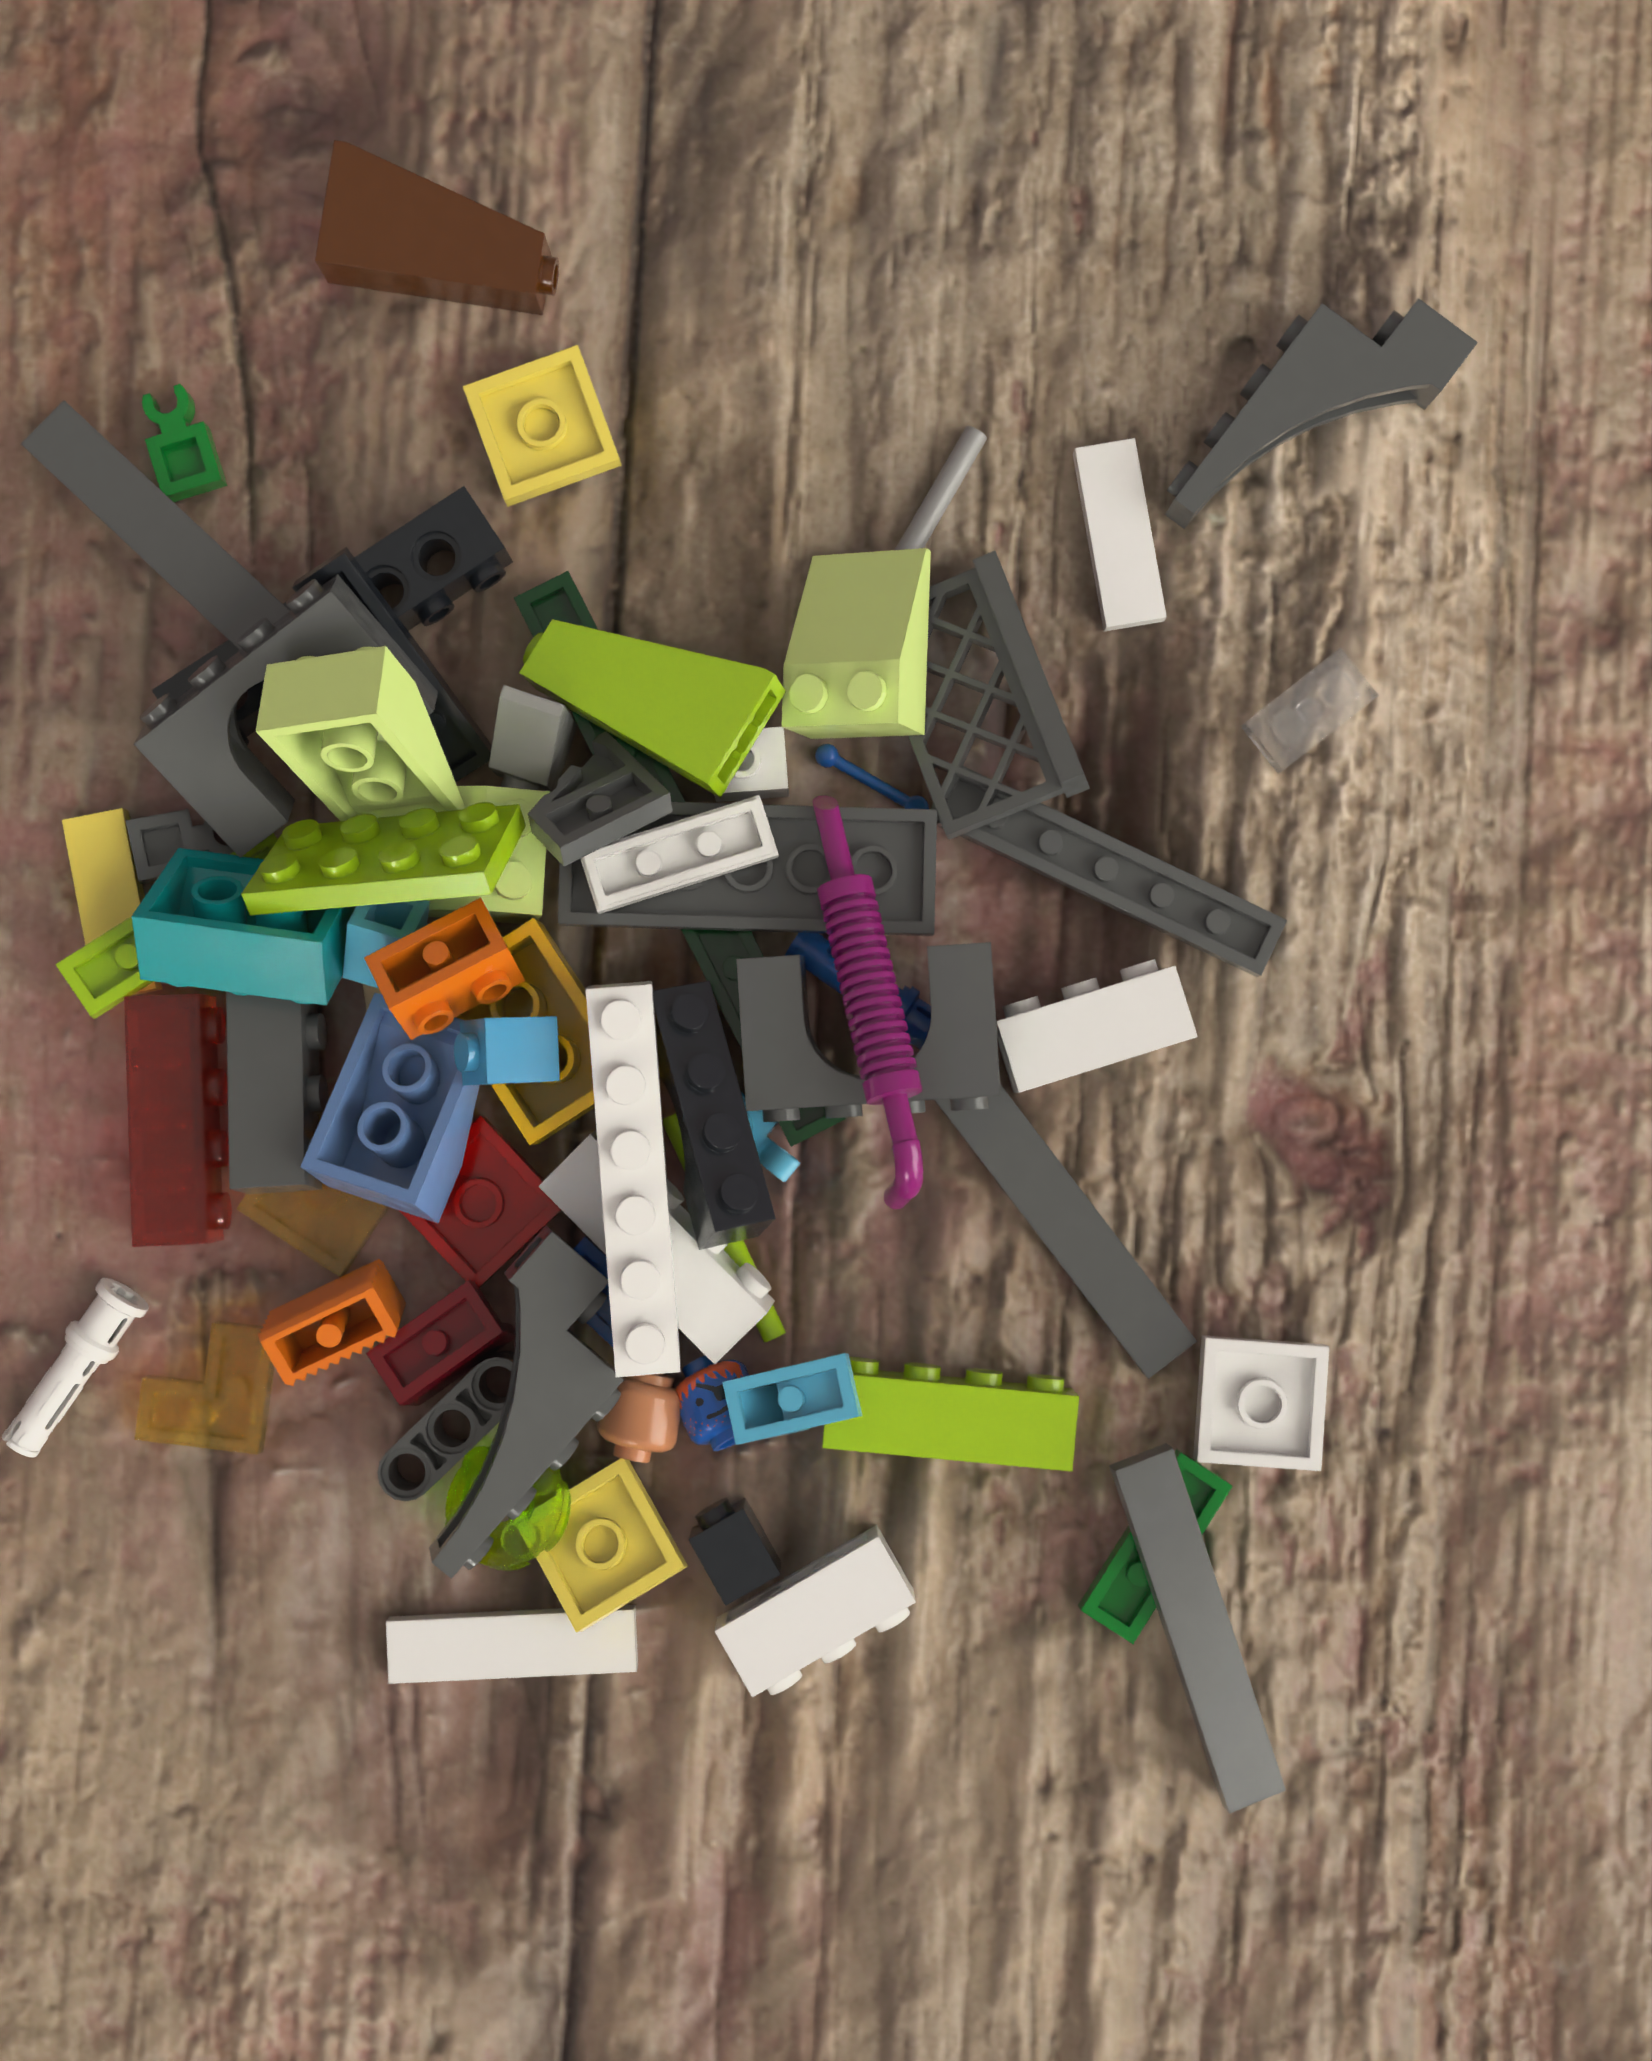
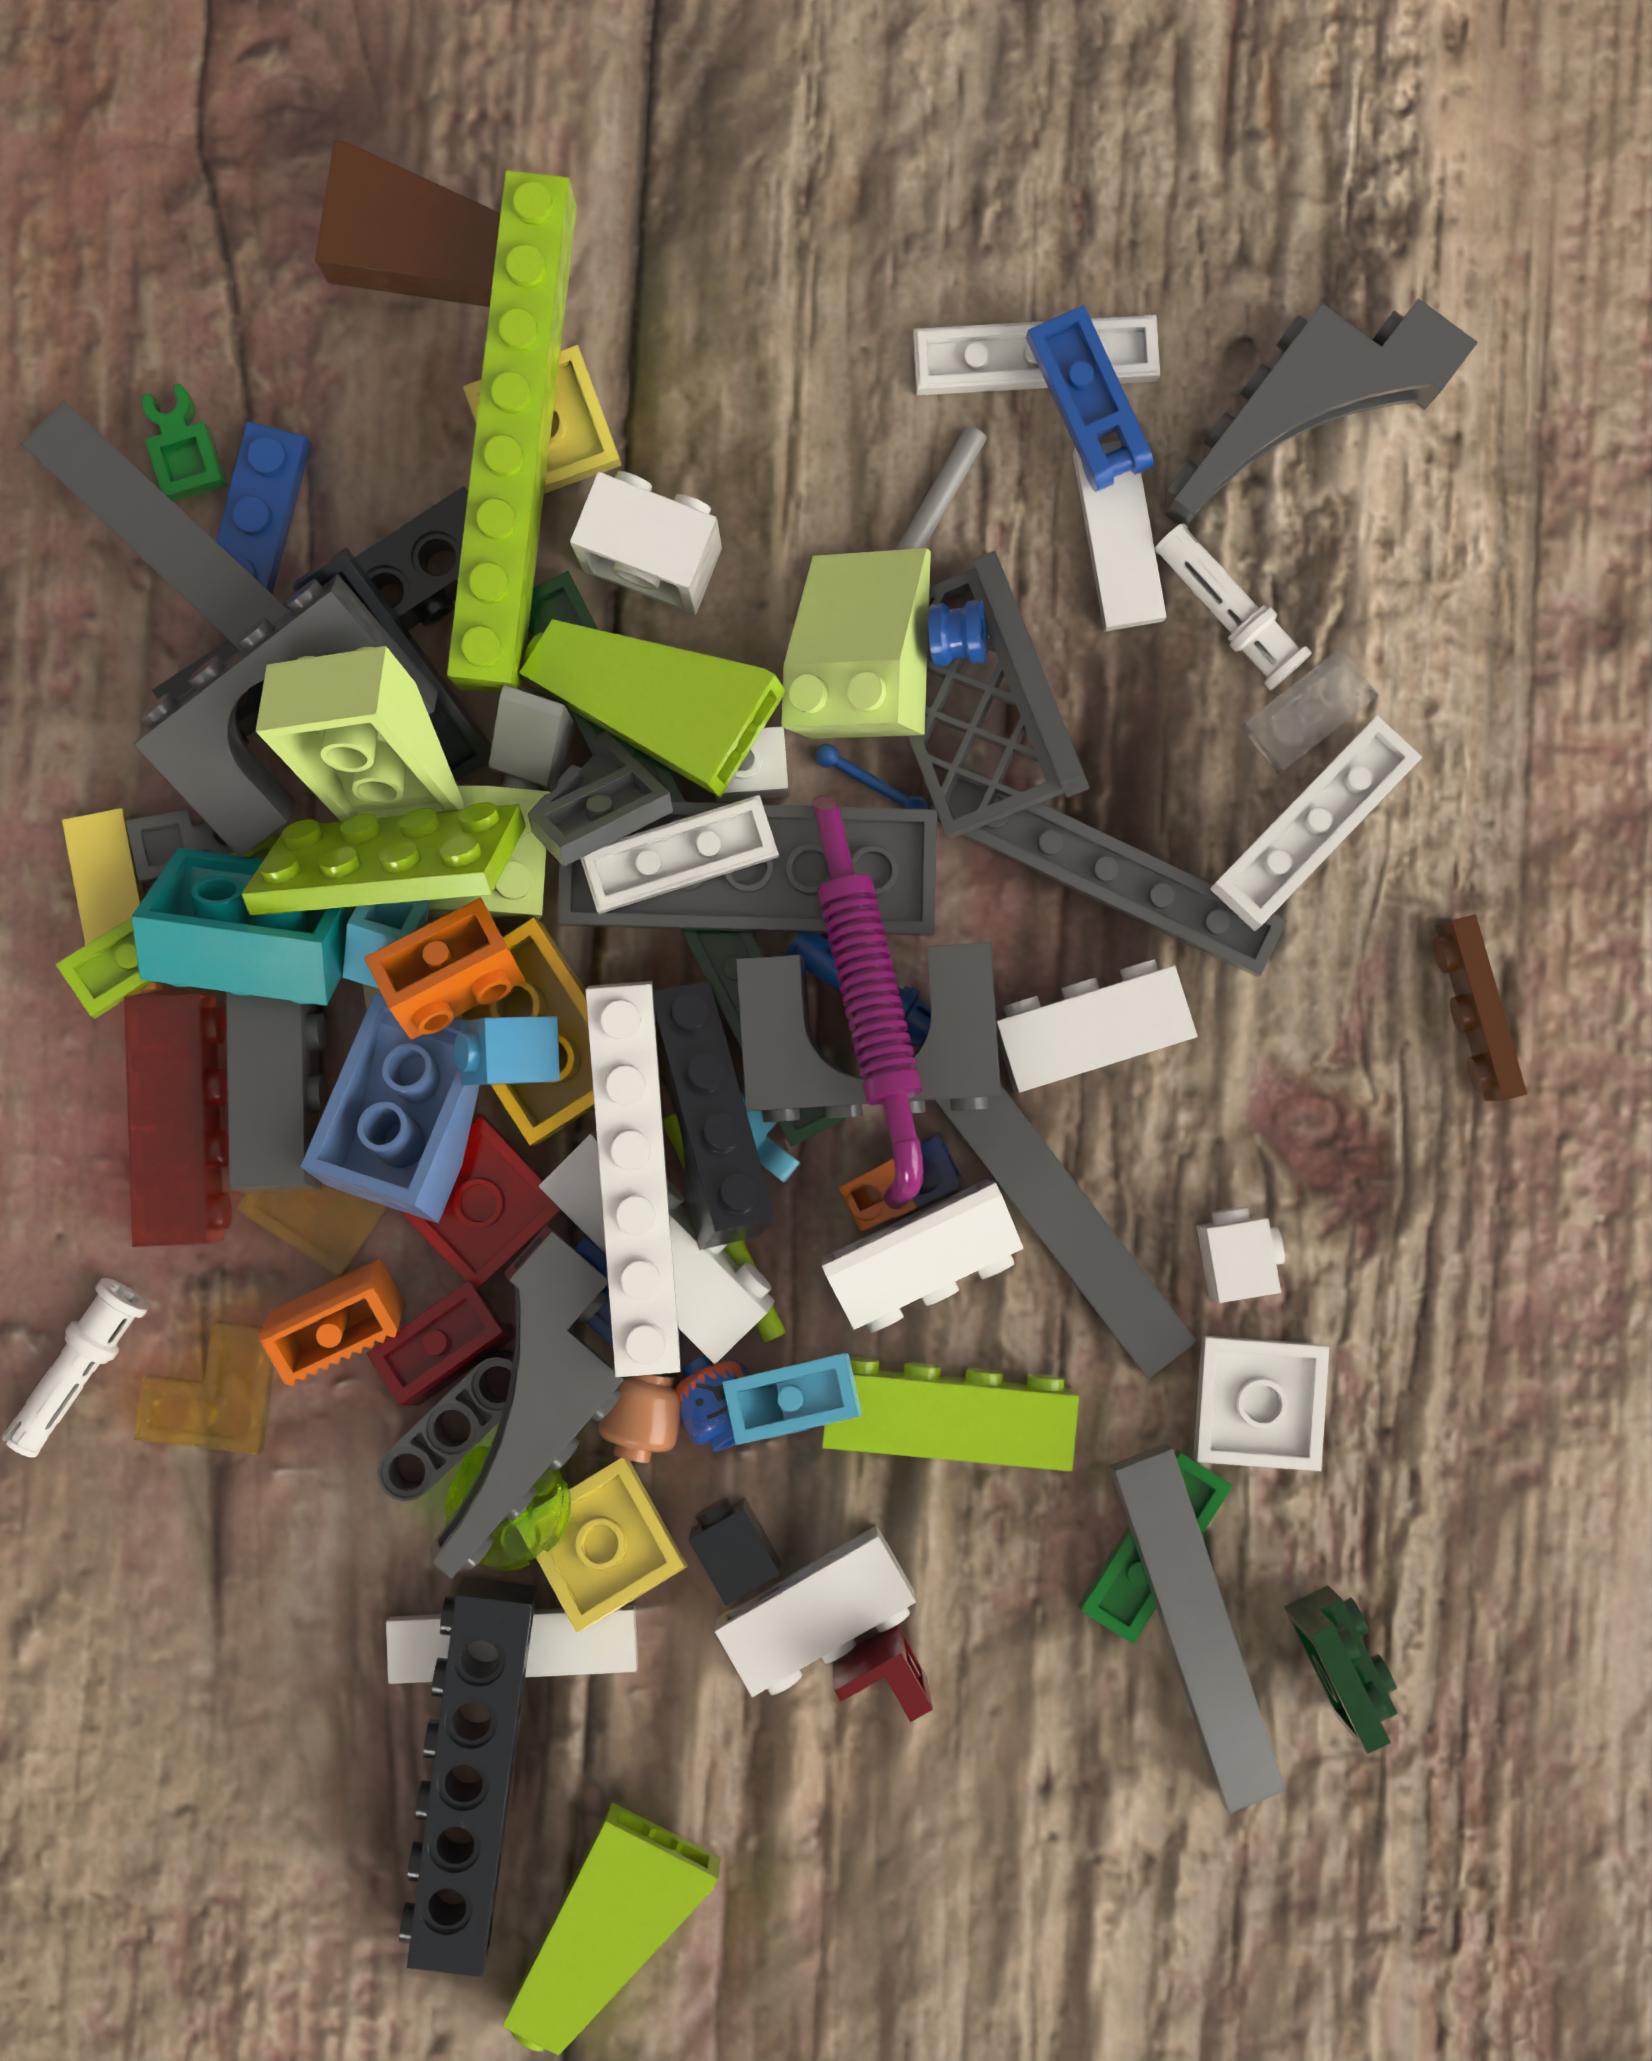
(263, 499): none -> blue plate
(459, 1935): none -> black brick
(512, 432): none -> lime brick
(614, 1916): none -> lime slope
(647, 540): none -> white brick
(866, 1191): none -> leg
(888, 1657): none -> dark red panel
(923, 1256): none -> white slope
(958, 633): none -> blue wheel
(1000, 357): none -> white tile
(1089, 396): none -> blue plate
(1240, 1255): none -> white brick
(1250, 627): none -> white pin
(1316, 823): none -> white plate
(1349, 1676): none -> dark green plate
(1478, 1009): none -> reddish brown plate

